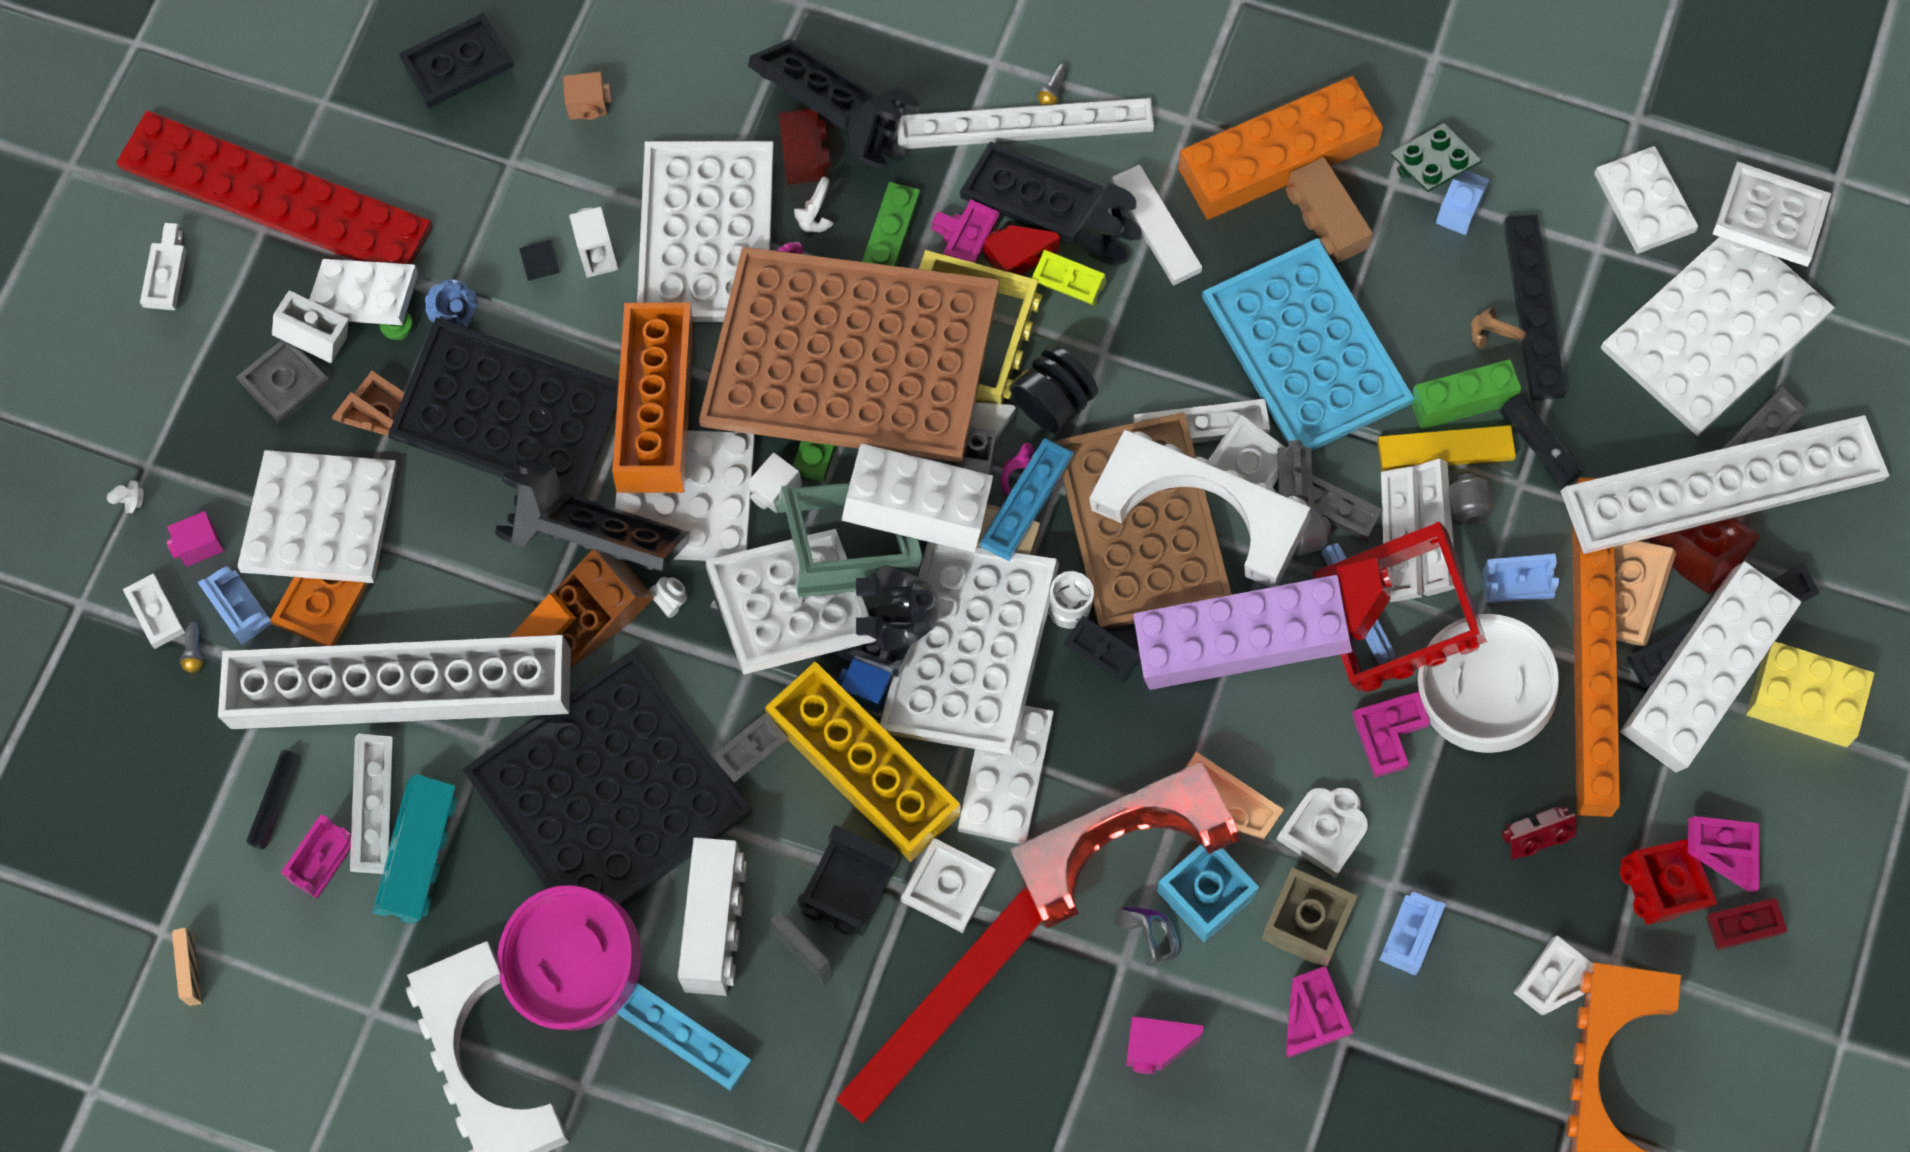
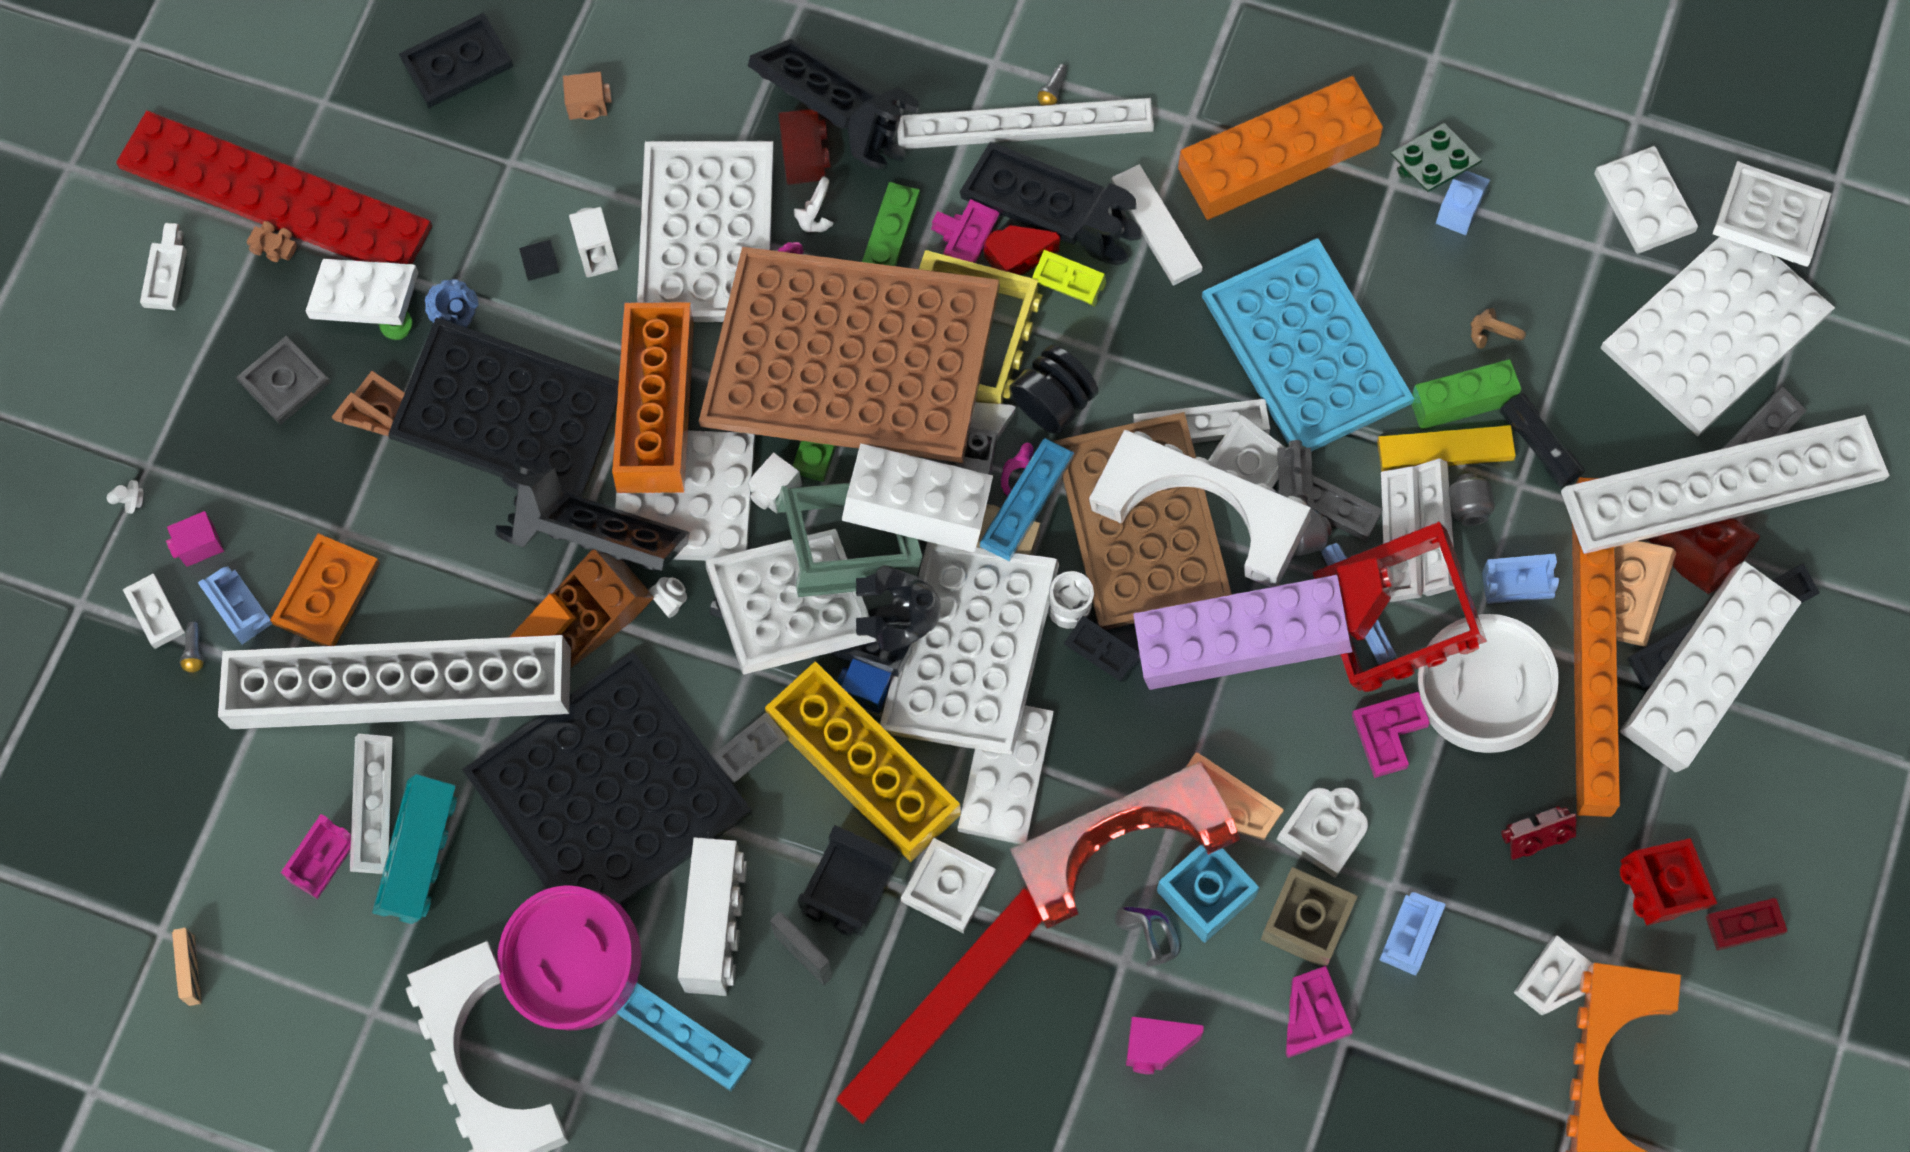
(272, 244): none -> nougat piece
(273, 799): black axle -> none
(310, 326): white brick -> none
(318, 516): white plate -> none
(1329, 210): medium nougat brick -> none
(1534, 307): black plate -> none
(1727, 848): dark pink wing -> none
(1810, 694): light yellow brick -> none

